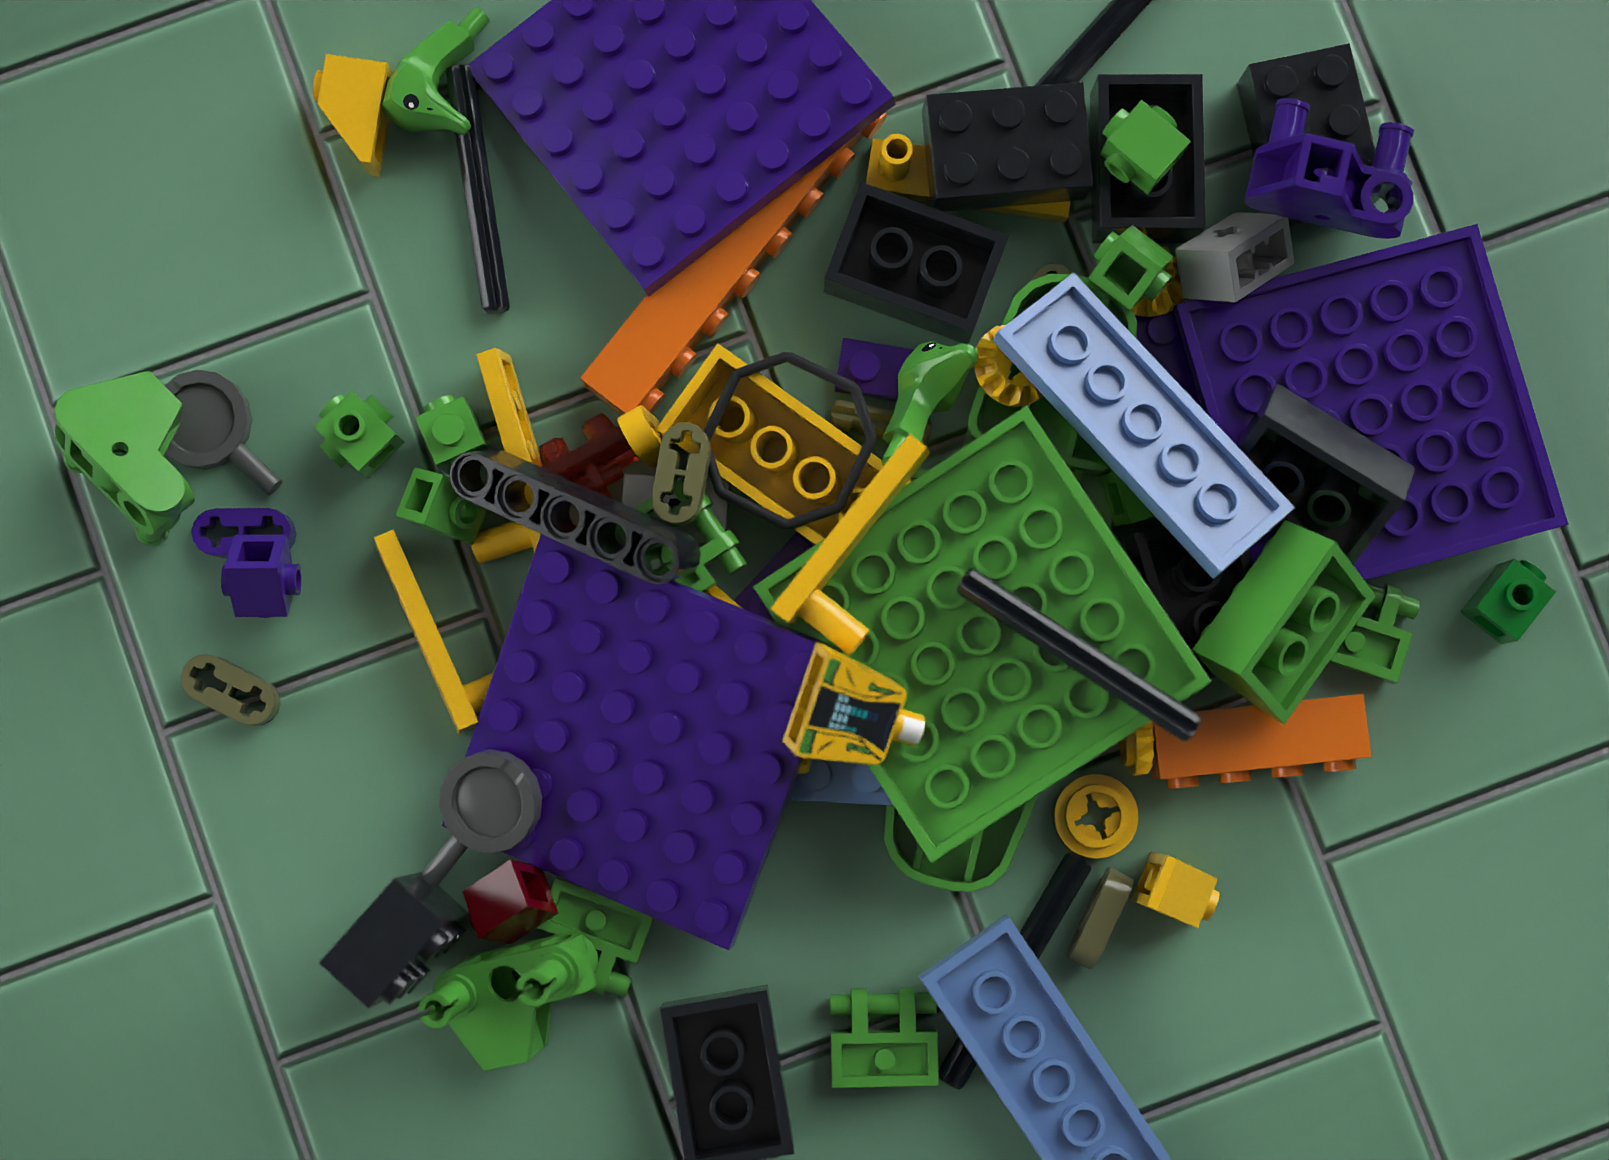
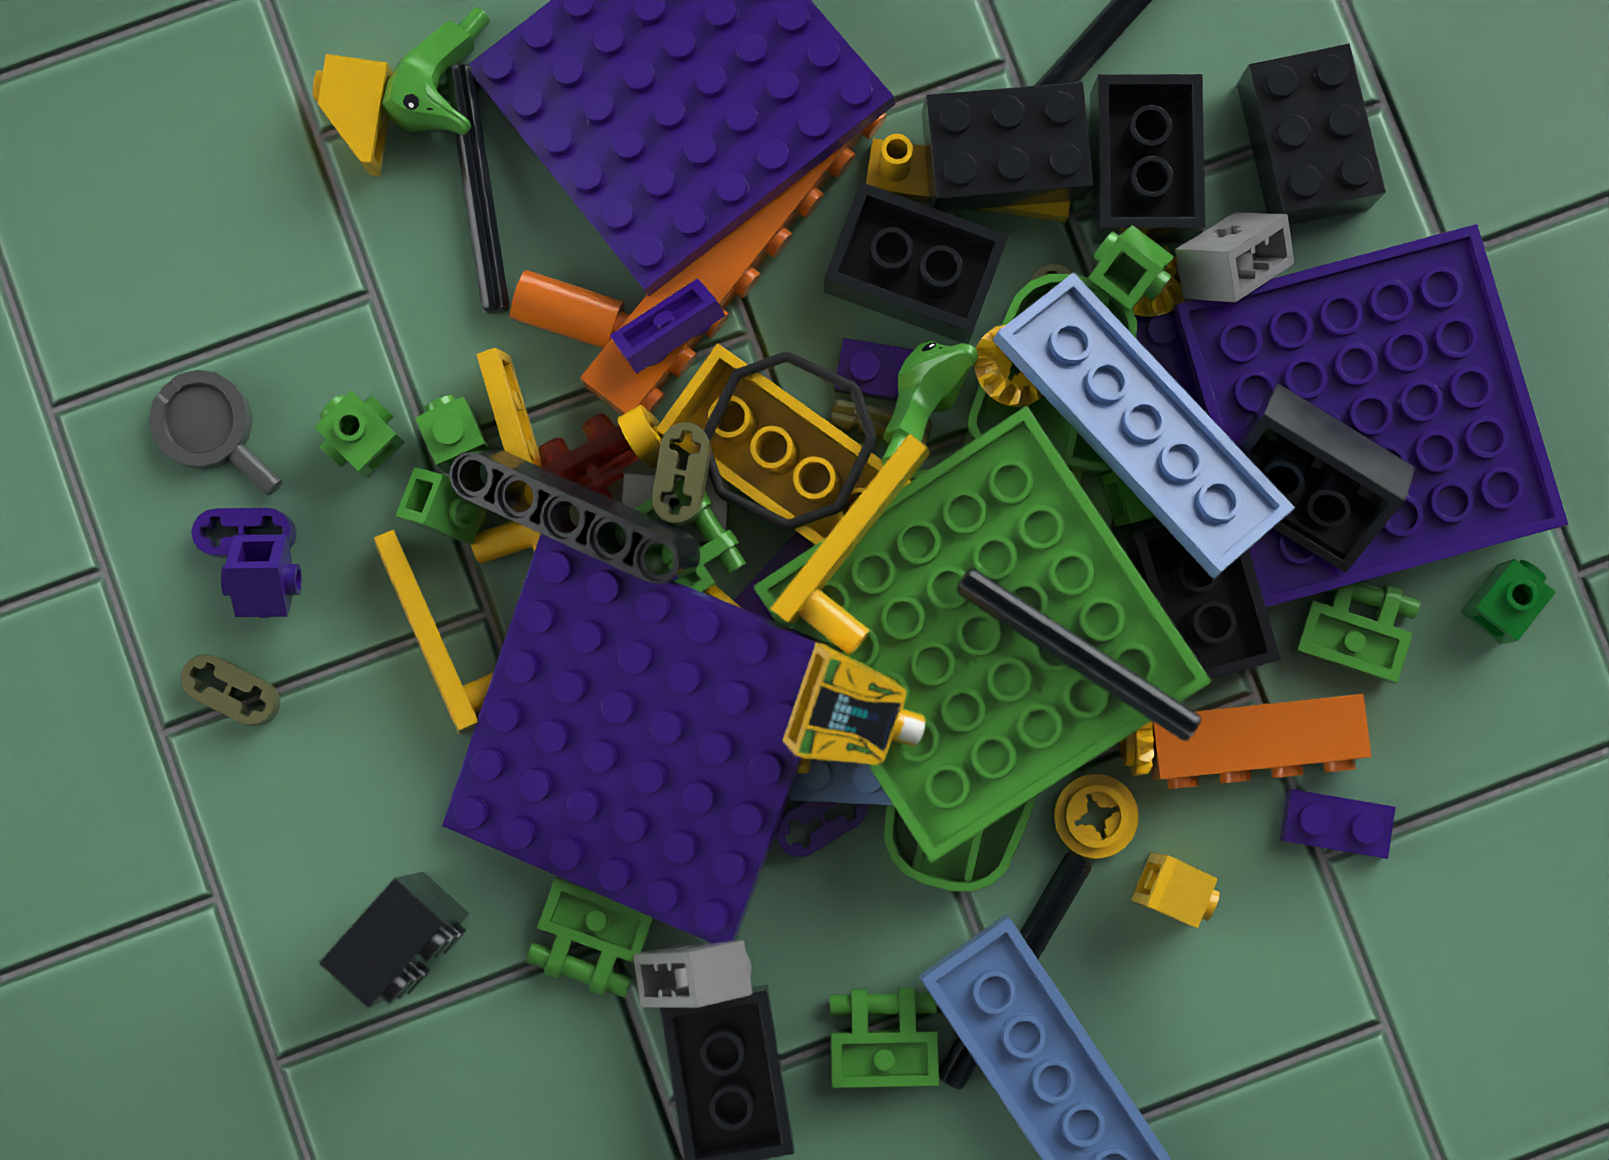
(119, 441): bright green piece -> none
(487, 805): dark grey piece -> none
(505, 996): bright green piece -> none
(509, 902): dark red brick -> none
(566, 309): none -> orange brick
(667, 326): none -> dark purple plate
(693, 974): none -> light grey brick
(822, 835): none -> dark purple beam
(1100, 918): olive beam -> none
(1142, 145): bright green brick -> none
(1285, 620): bright green slope -> none
(1337, 823): none -> dark purple plate
(1342, 194): dark purple piece -> none

